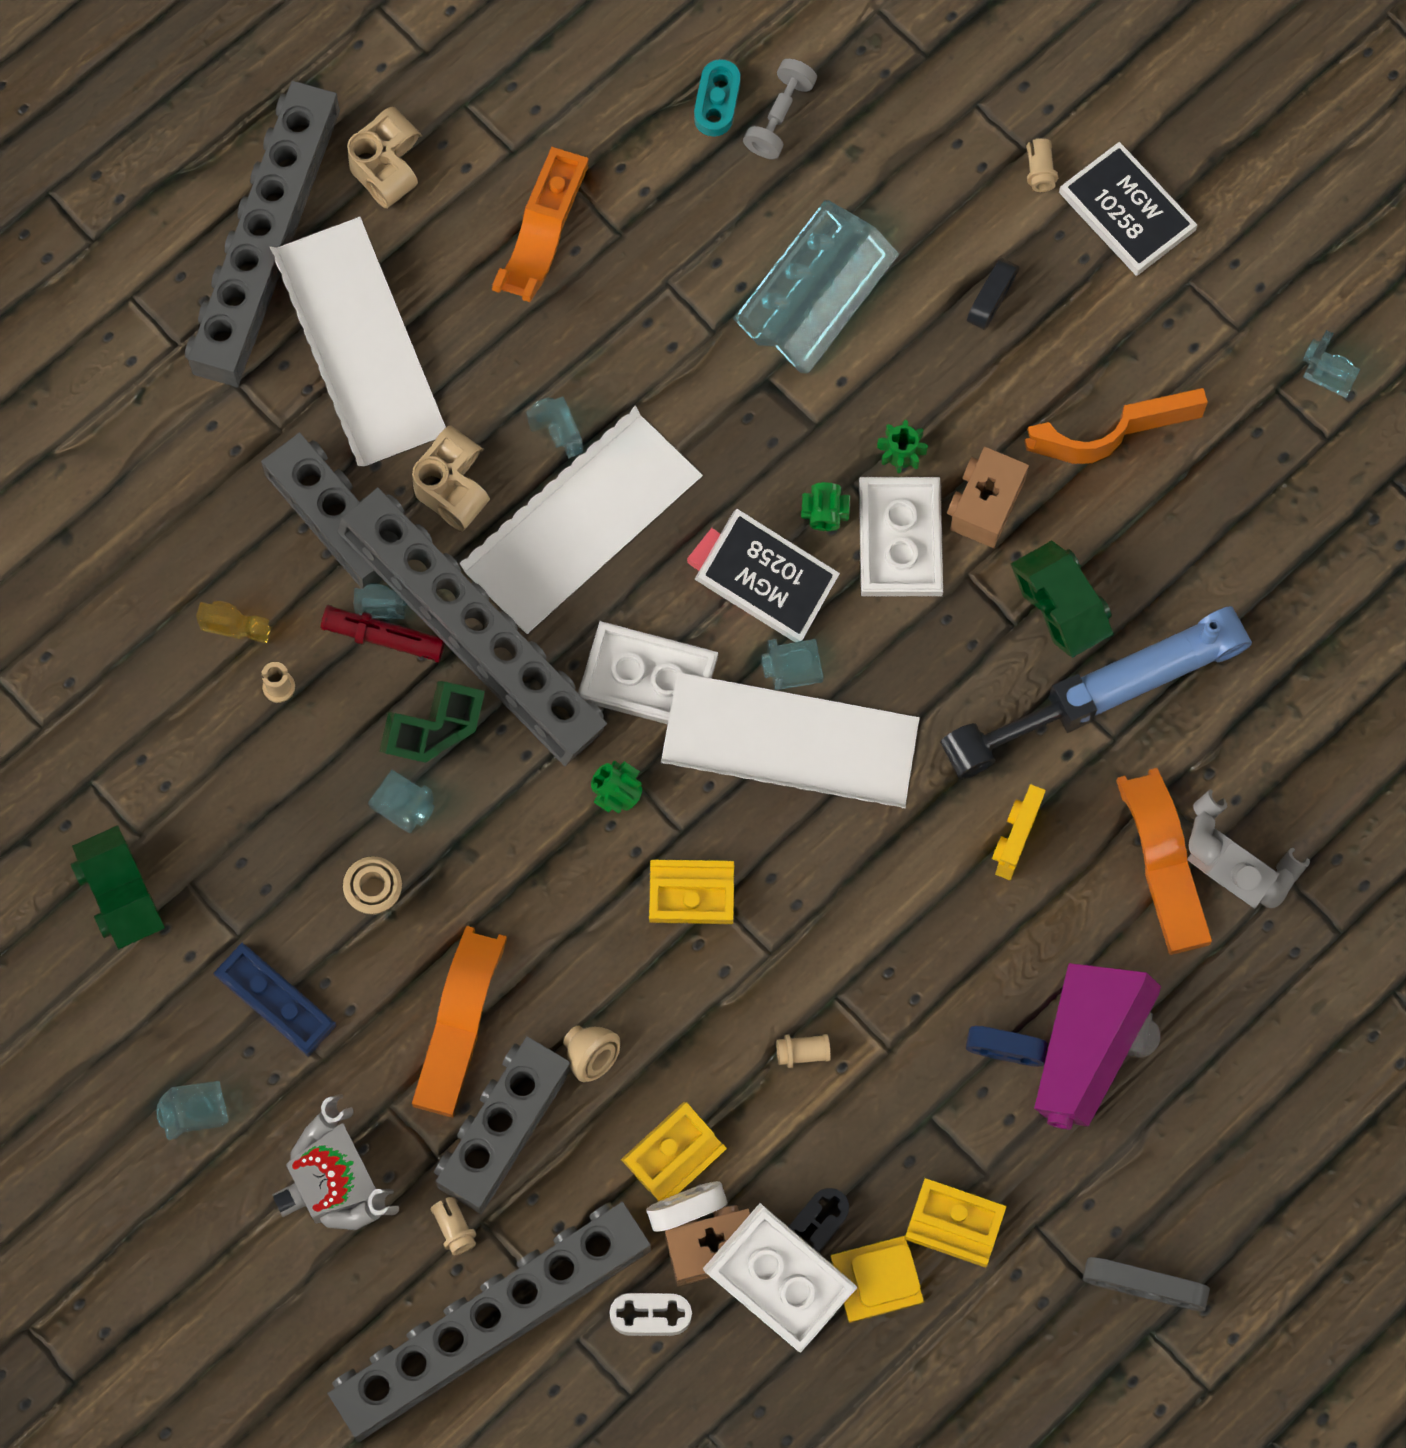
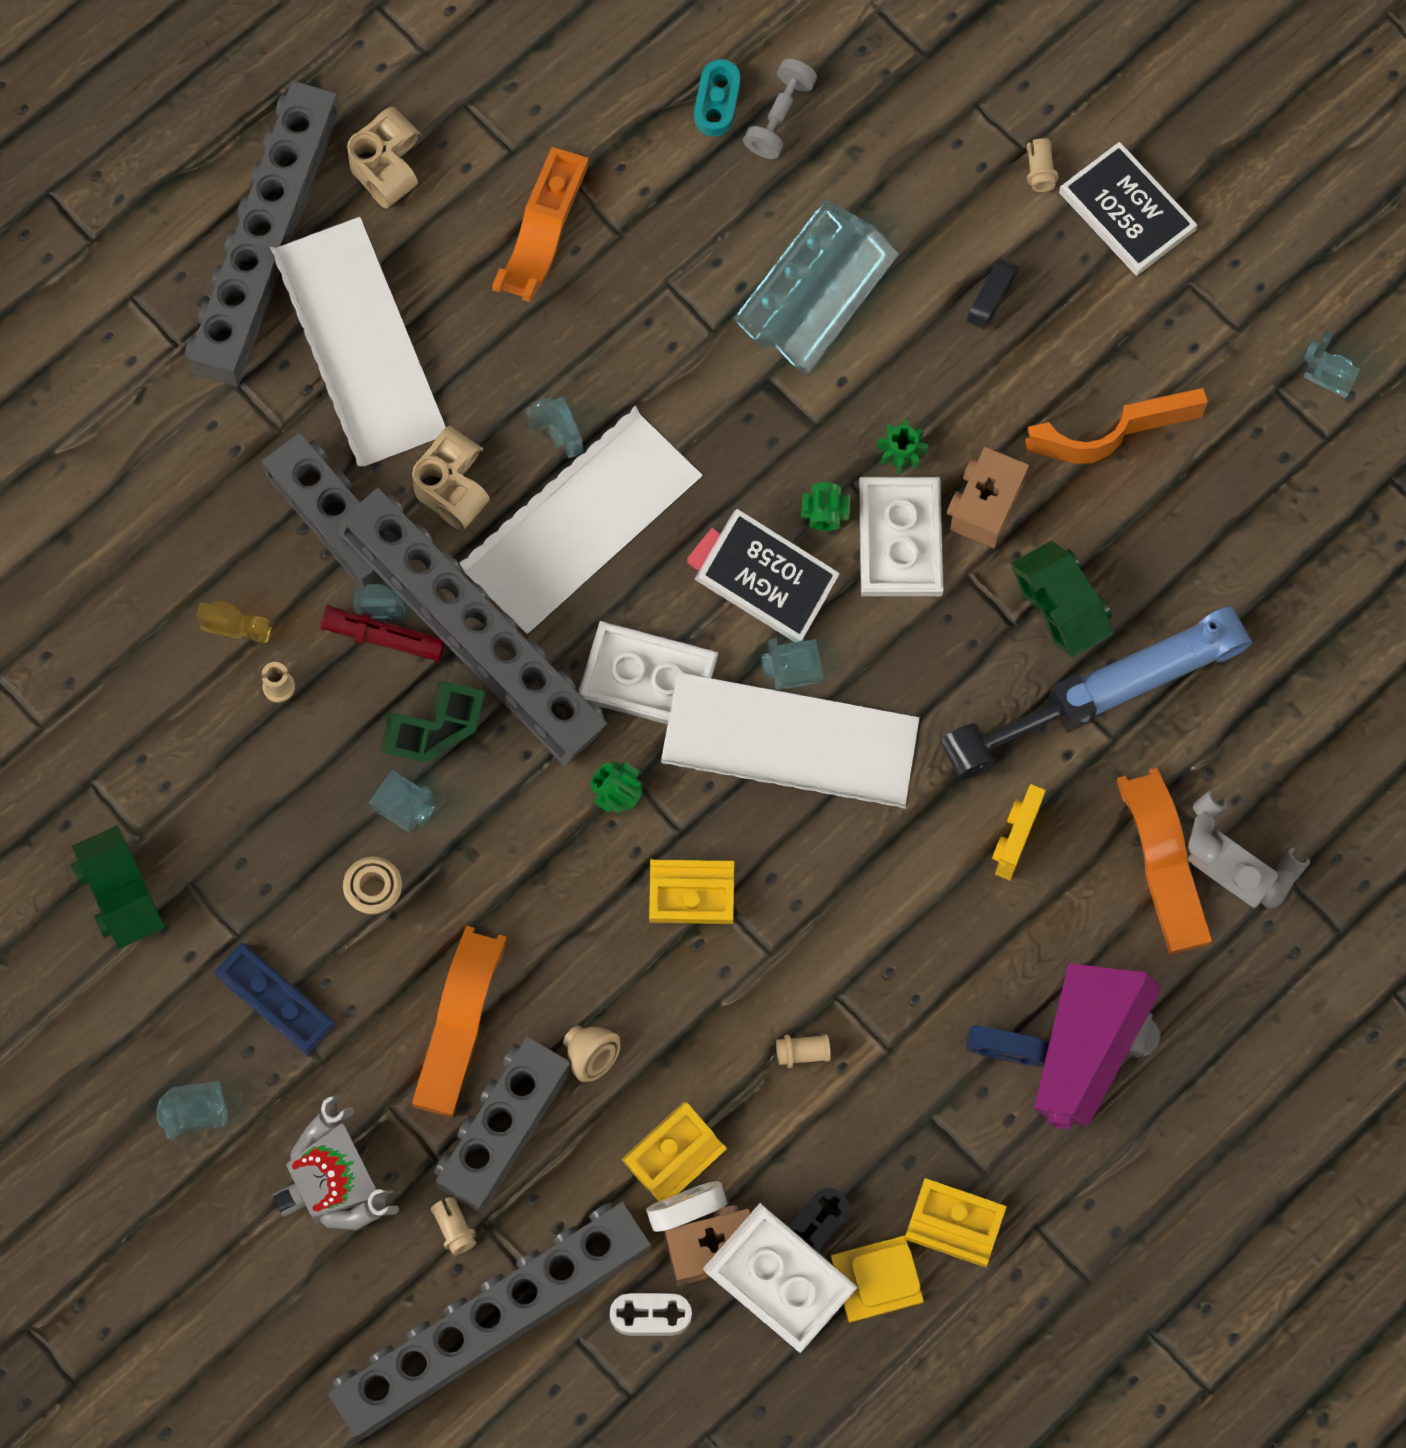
(1146, 1284): dark grey beam -> none

